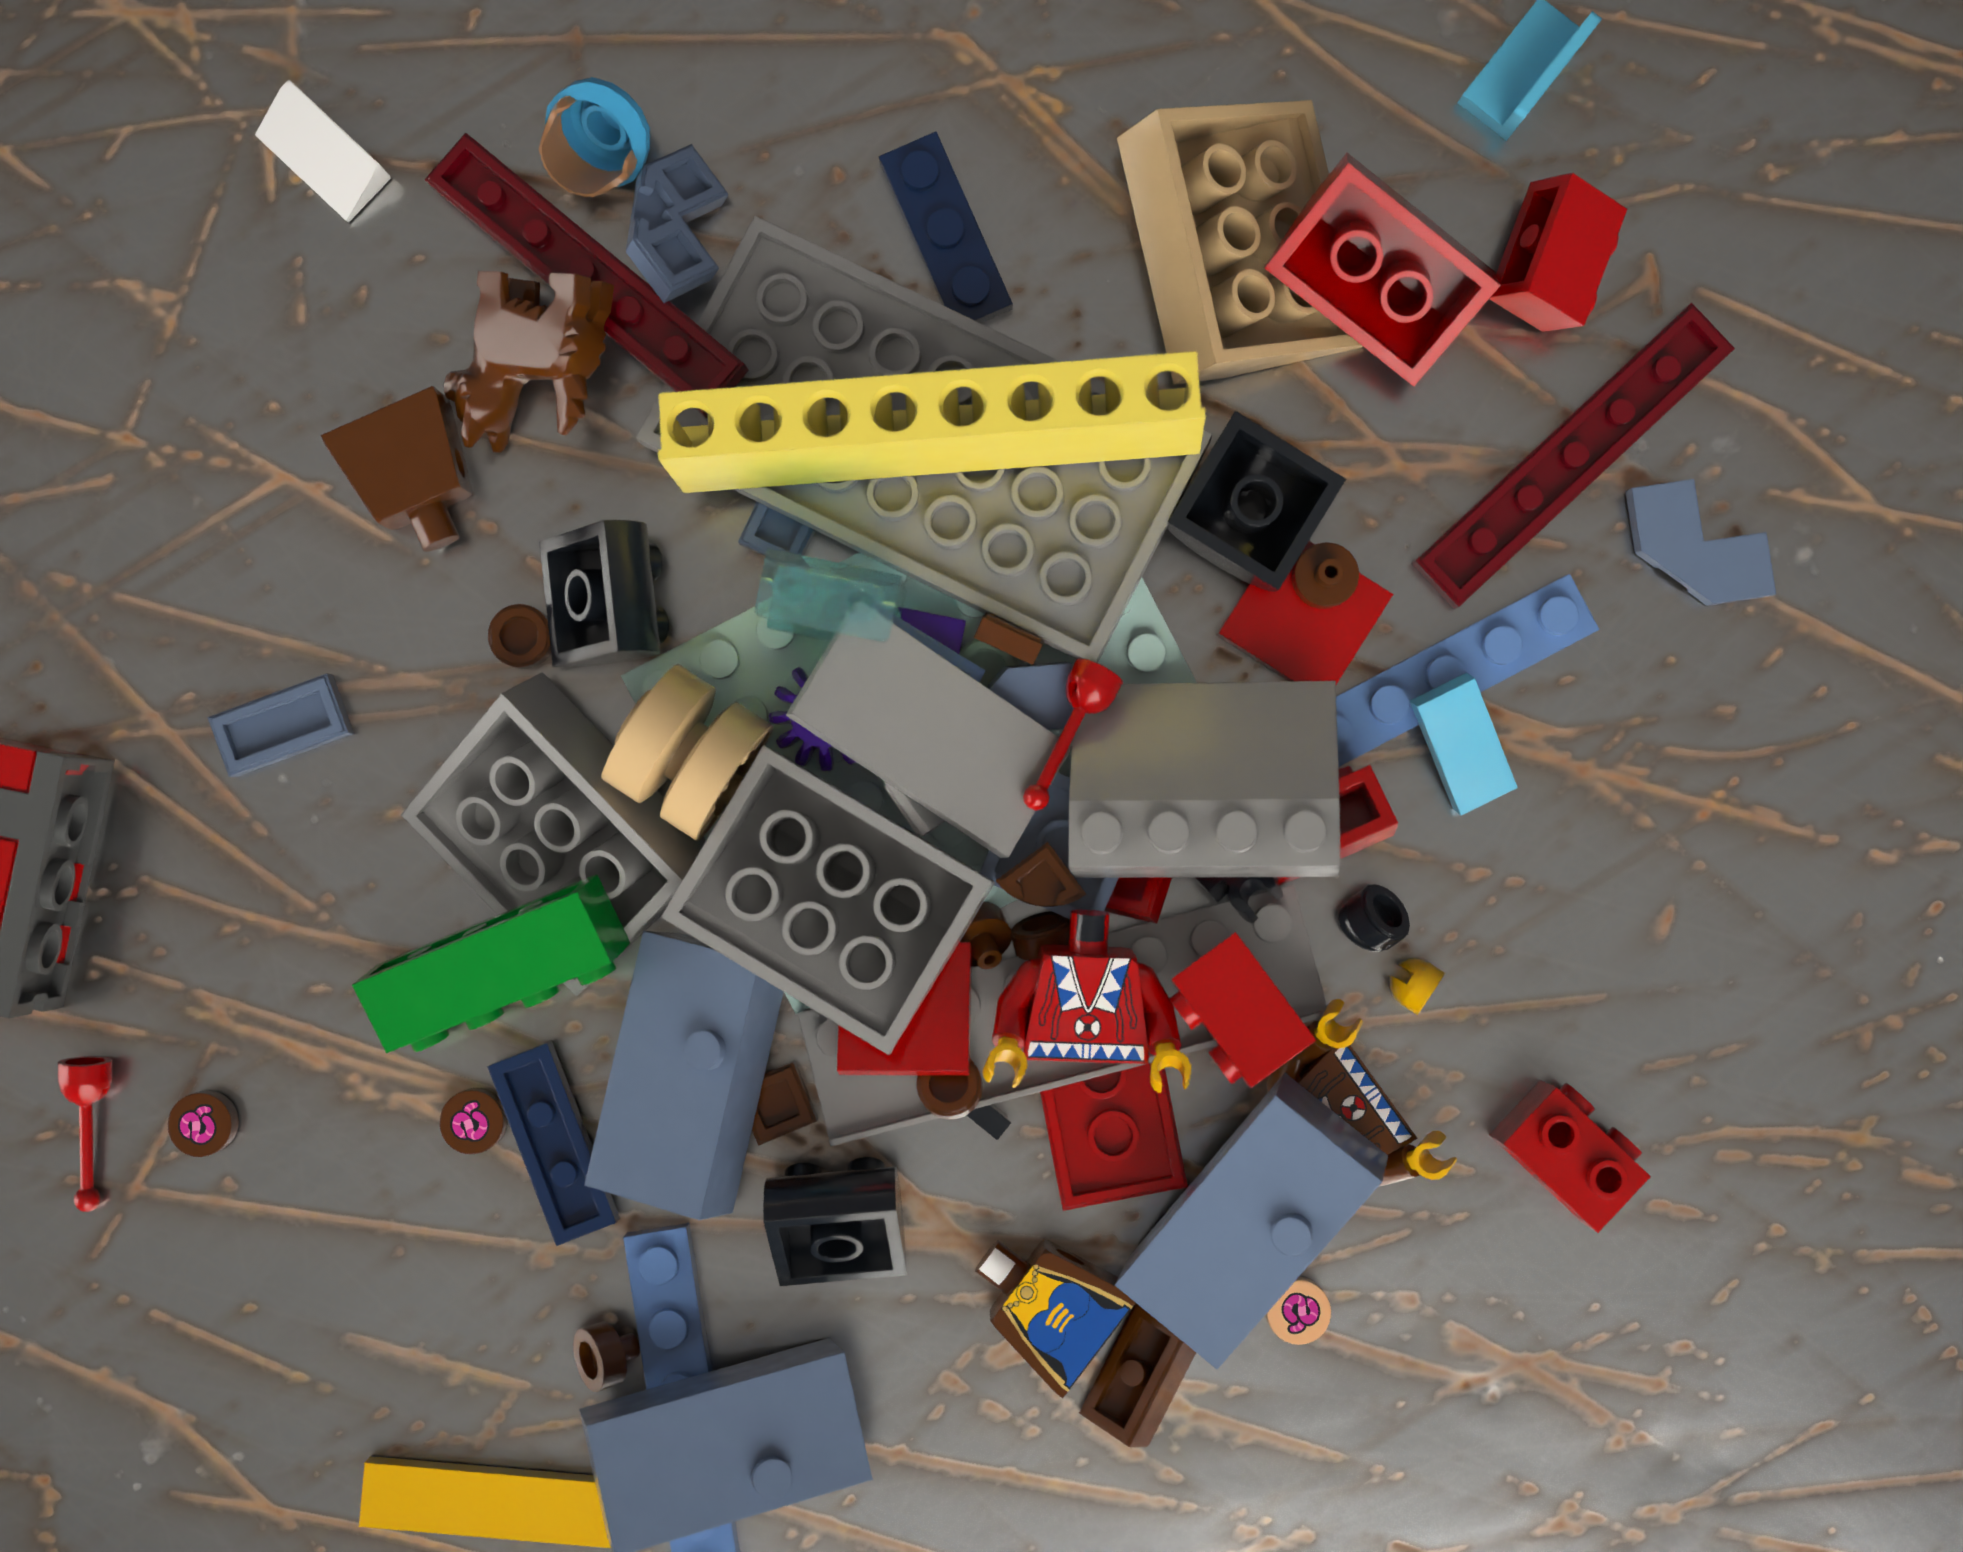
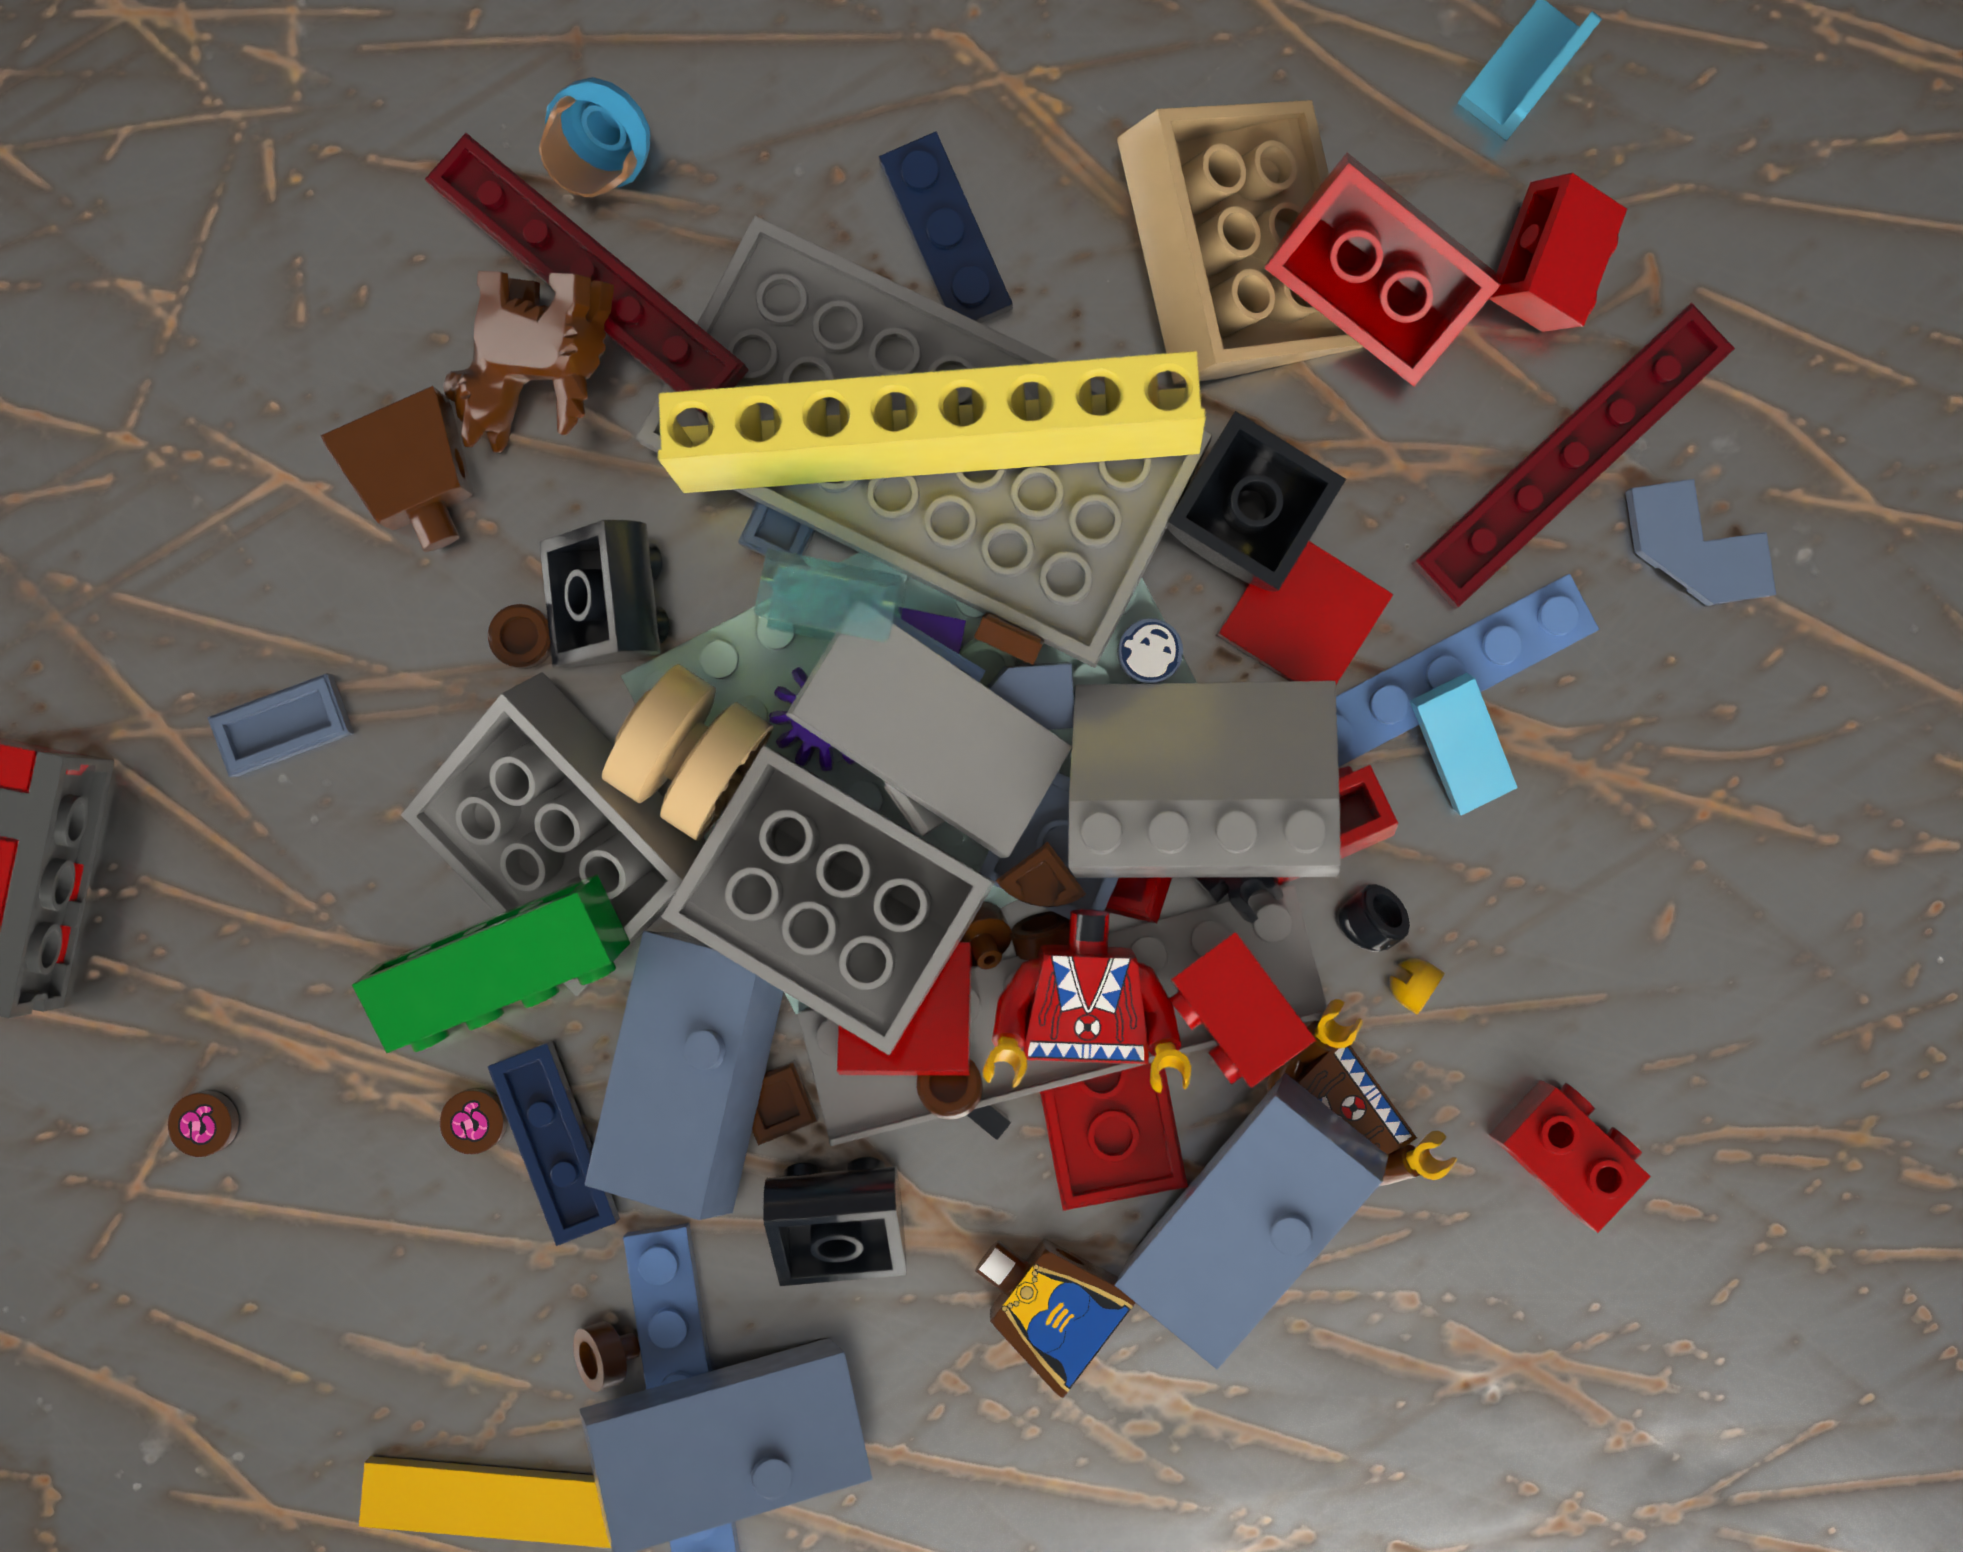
(85, 1082): red hinge -> none
(321, 152): white slope -> none
(659, 240): sand blue tile -> none
(1089, 691): red hinge -> none
(1138, 1380): reddish brown slope -> none
(1150, 651): none -> tile
(1300, 1313): light nougat tile -> none
(1314, 586): reddish brown tile -> none

